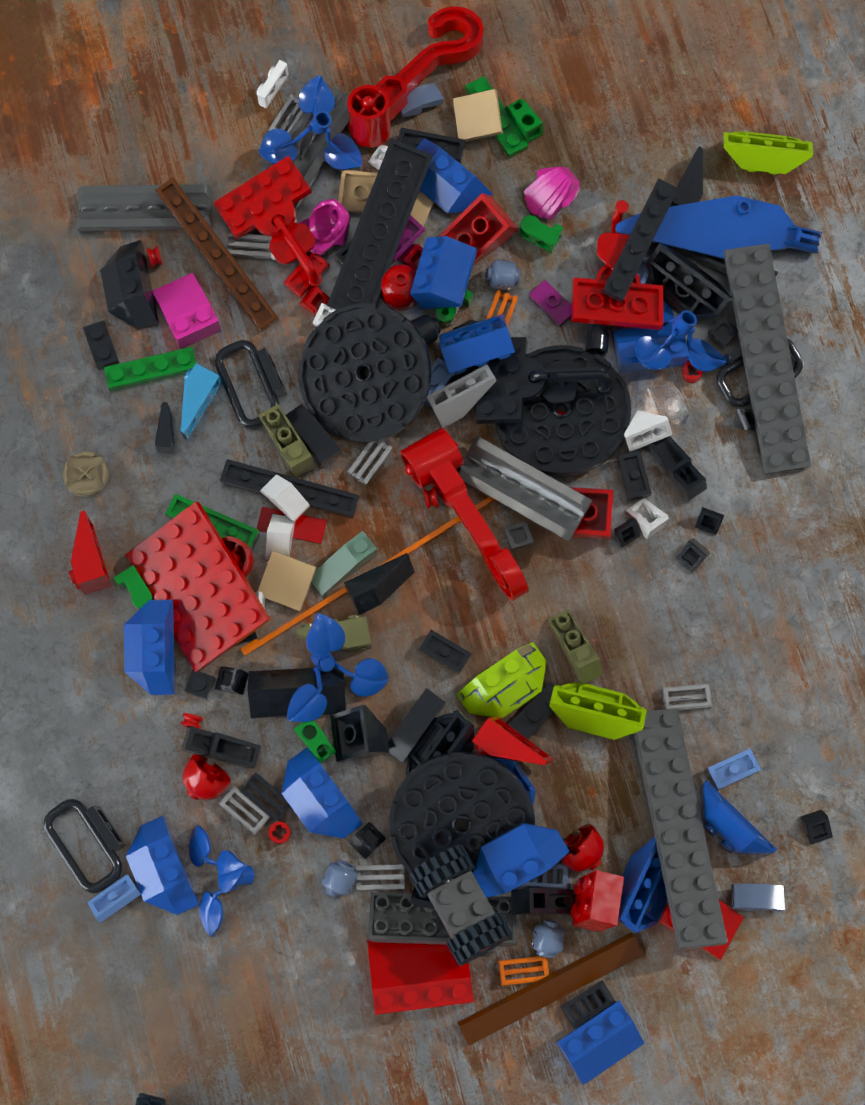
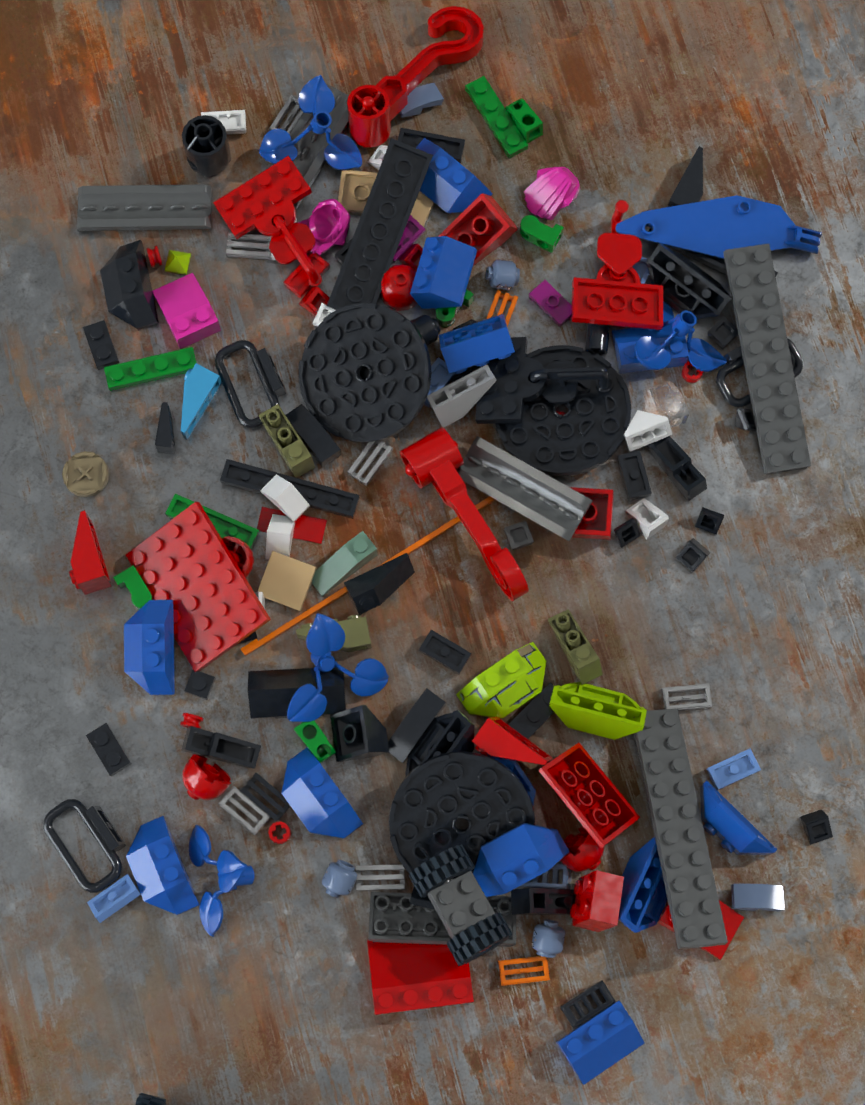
(108, 749): none -> black plate
(177, 262): none -> lime slope
(206, 145): none -> black cylinder
(217, 254): reddish brown tile -> none
(231, 680): black slope -> none
(233, 121): none -> white plate
(276, 78): white plate -> none
(367, 840): black slope -> none
(430, 497): red bush -> none
(478, 115): tan tile -> none
(550, 989): reddish brown tile -> none
(589, 794): none -> red slope
(639, 240): black plate -> none
(766, 151): lime wedge -> none

